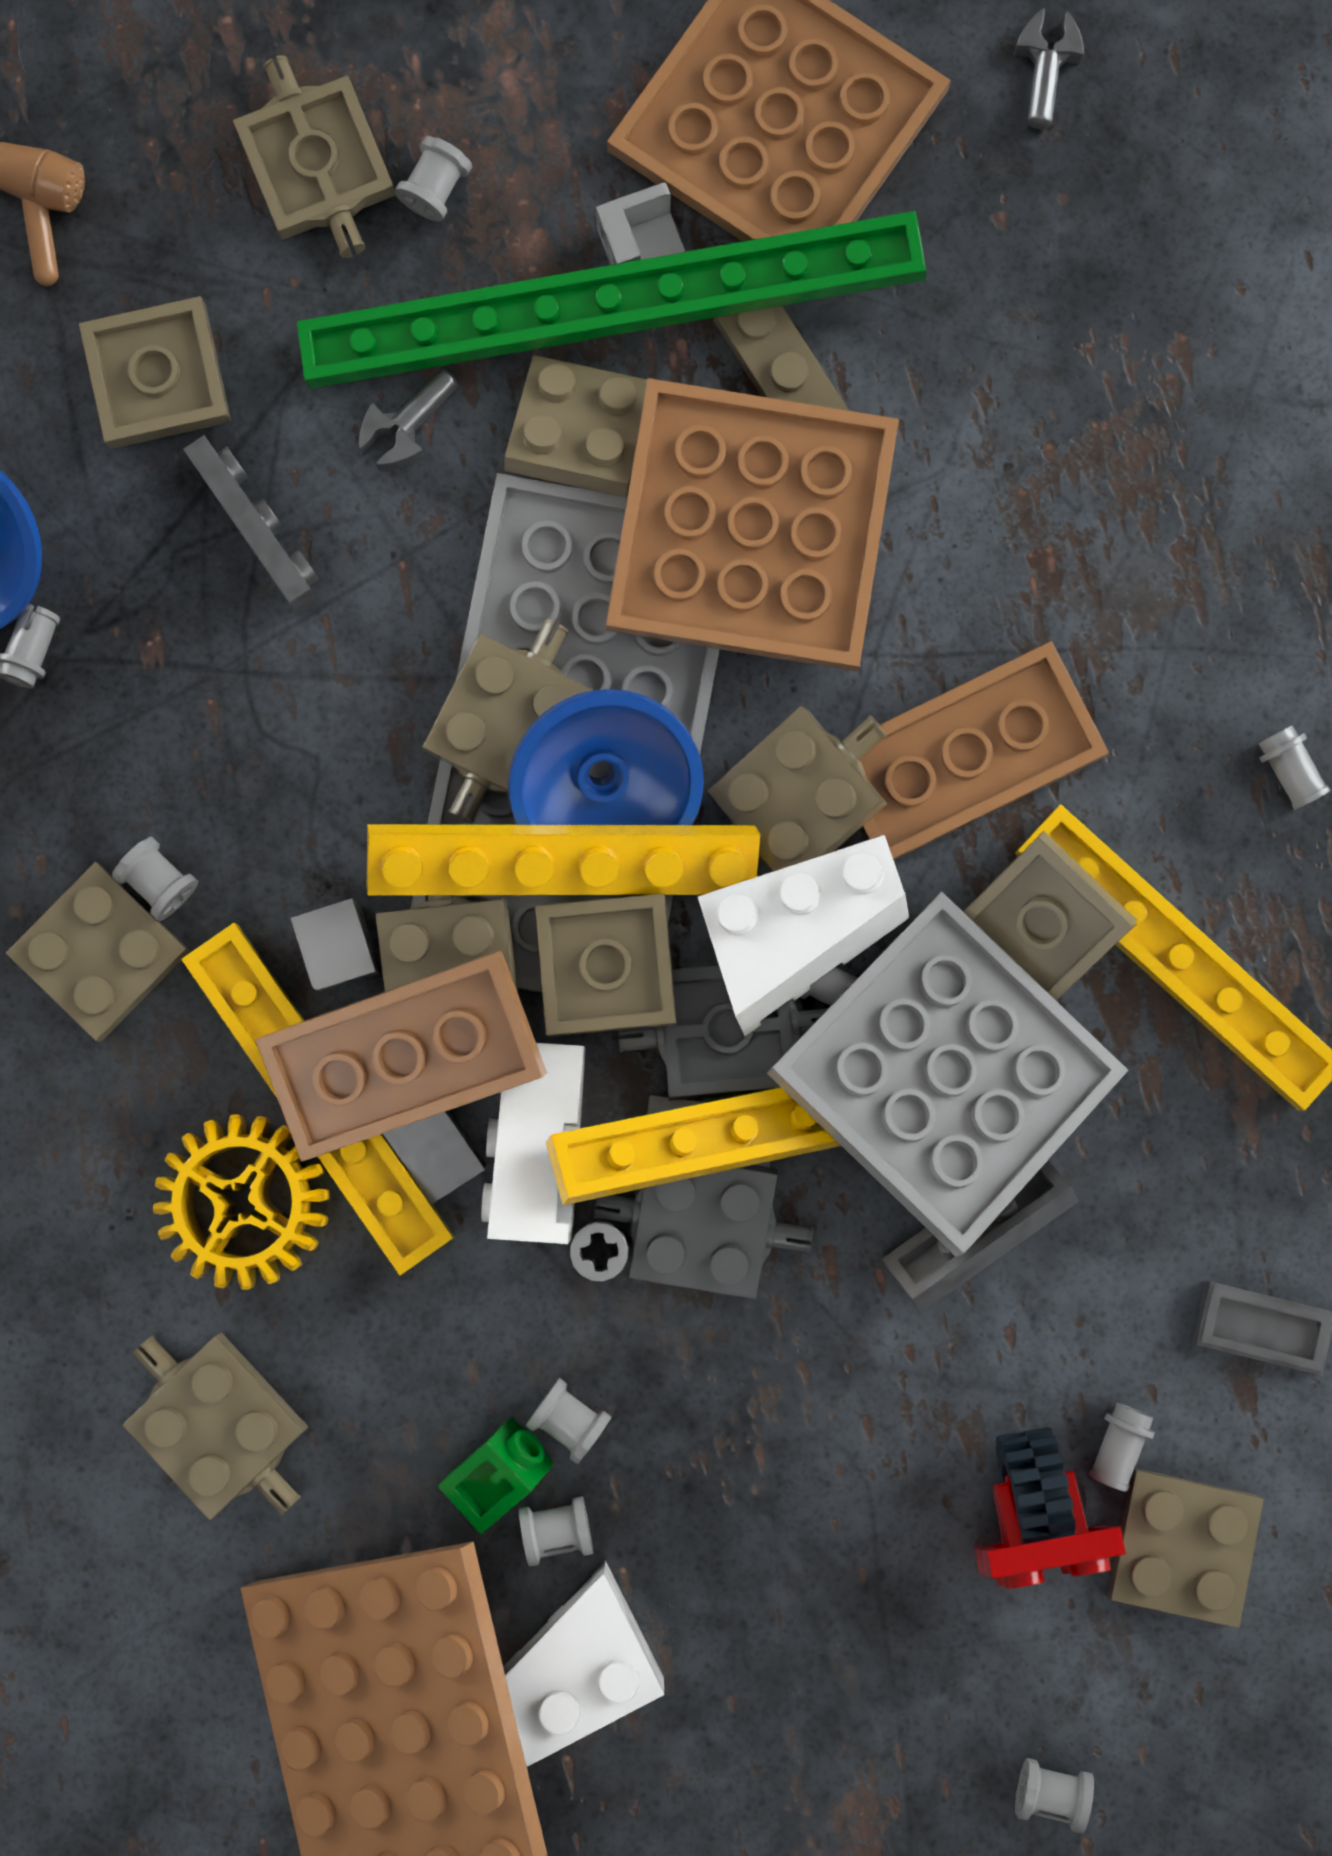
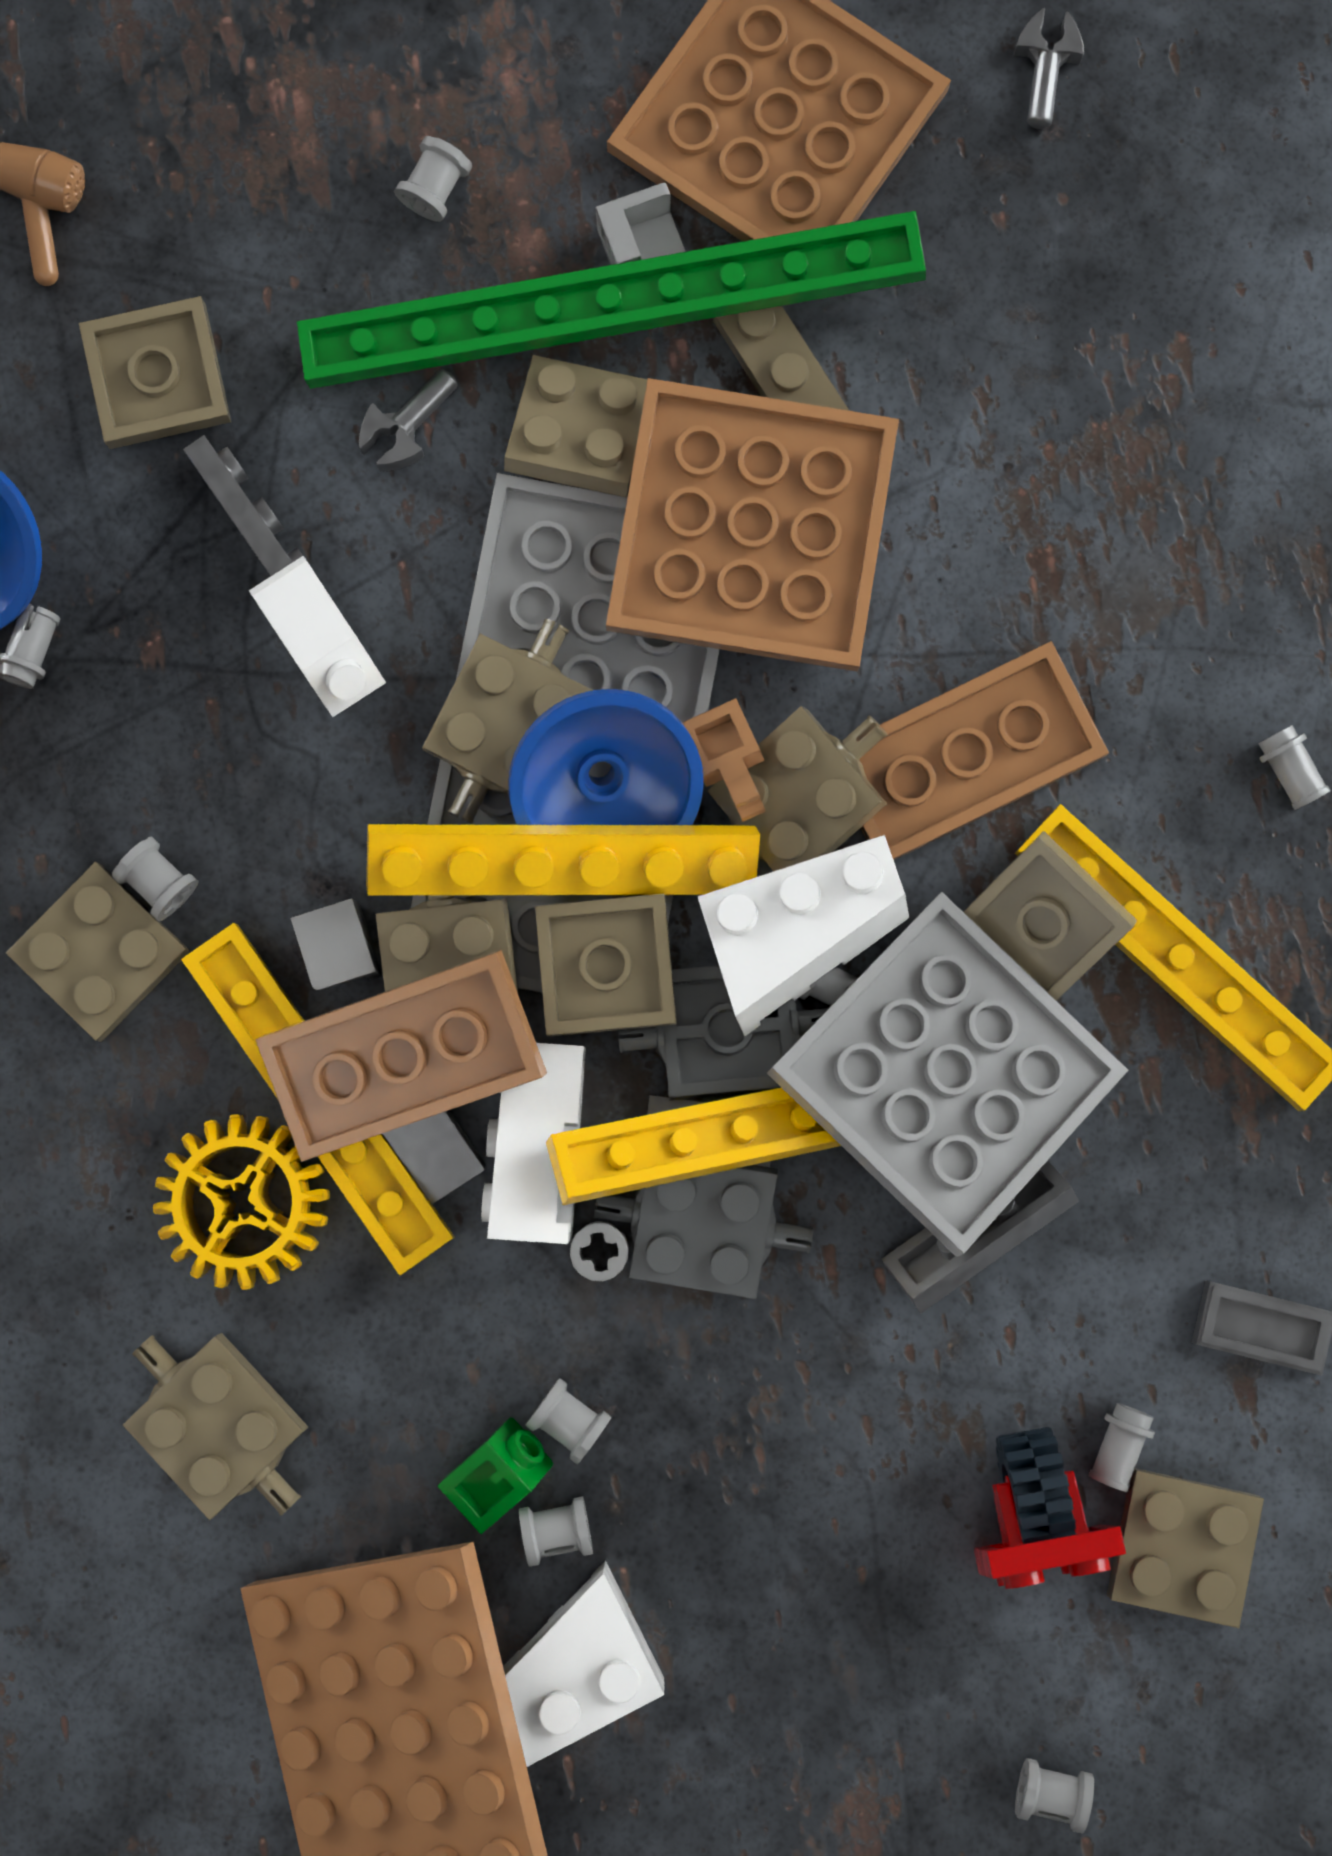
(314, 157): dark tan plate -> none
(317, 636): none -> white slope
(726, 754): none -> medium nougat plate

